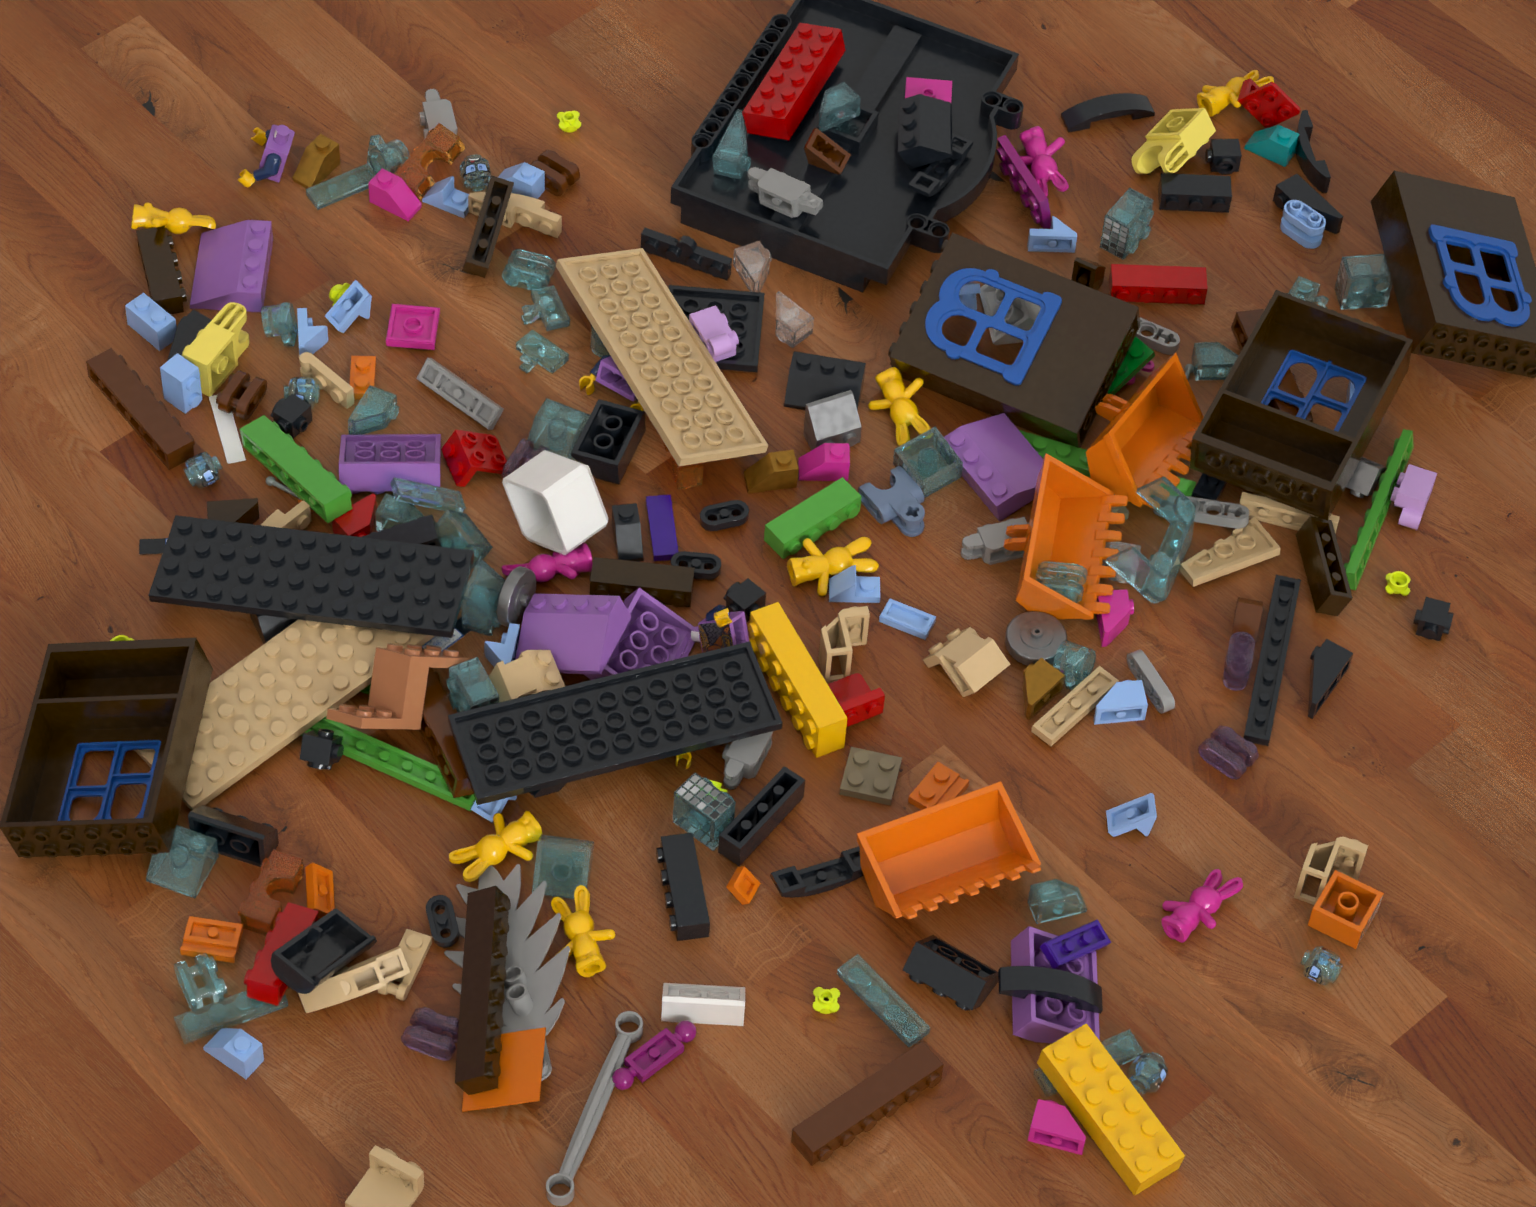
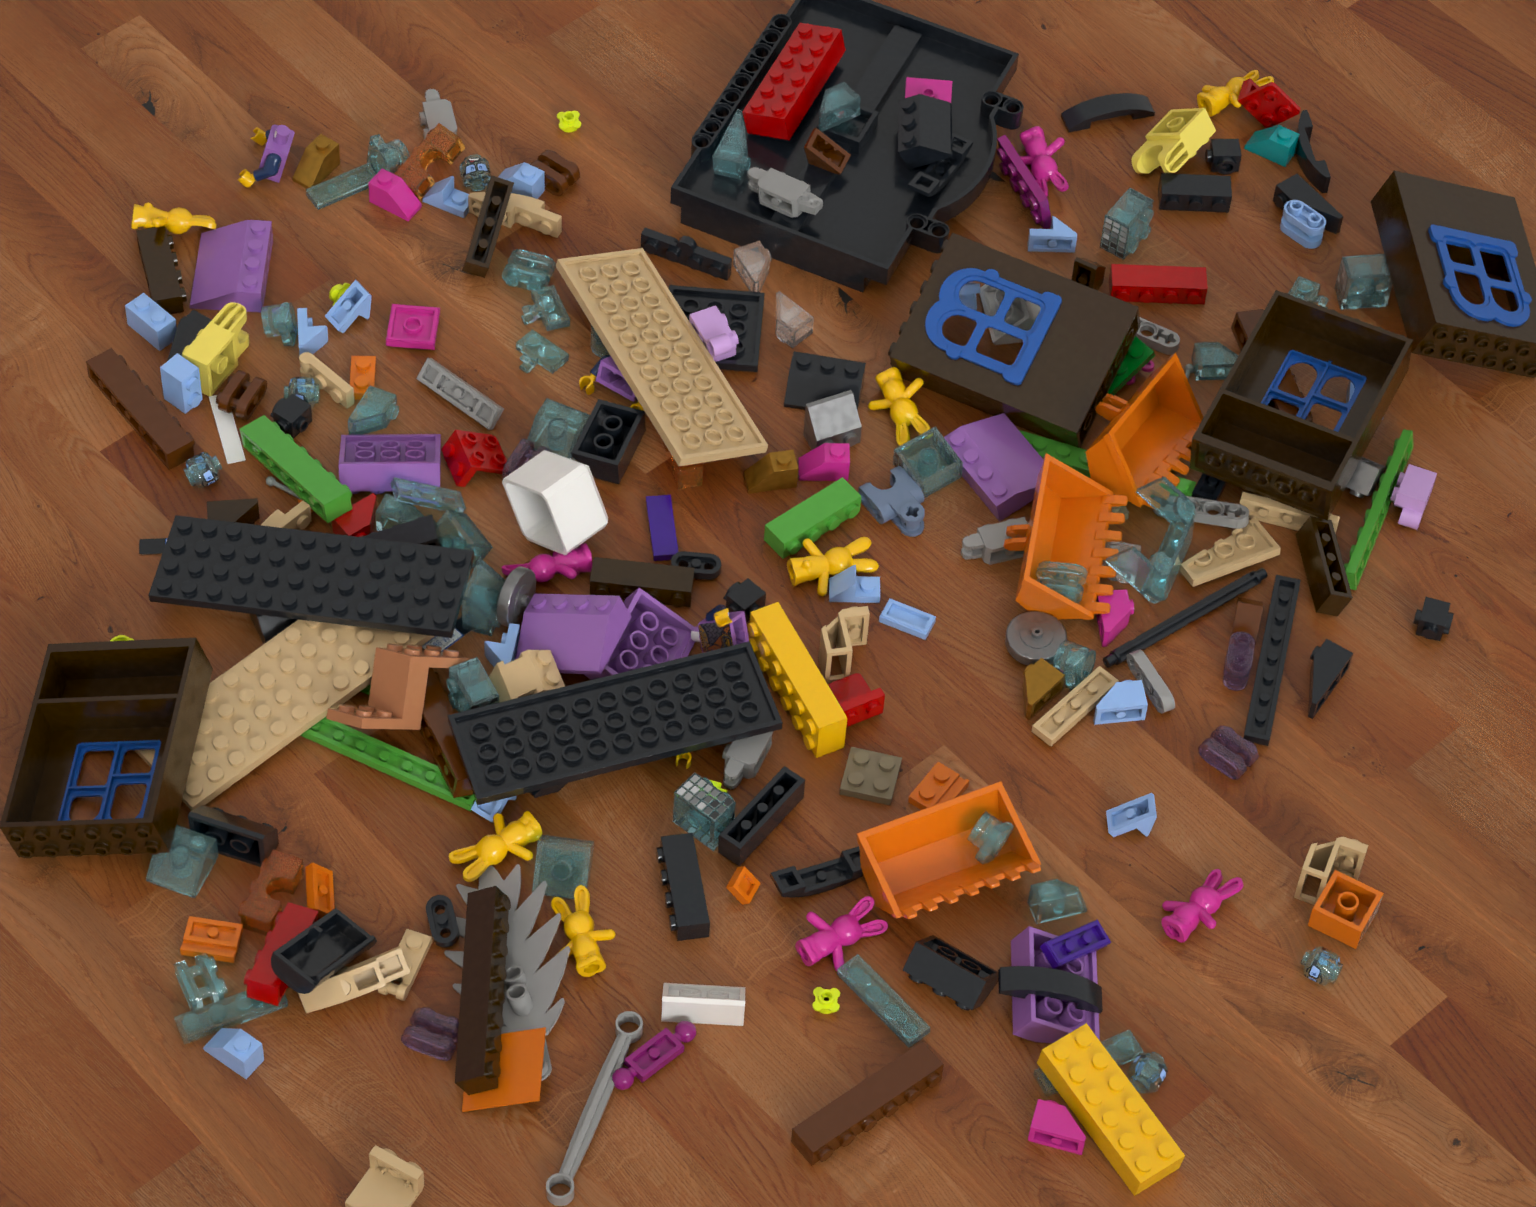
(321, 748): black brick -> none
(627, 532): black slope -> none
(723, 515): black plate -> none
(842, 932): none -> dark pink animal
(968, 659): tan piece -> none
(989, 836): none -> clear light blue piece
(1186, 616): none -> black piece
(1399, 578): neon yellow plate -> none

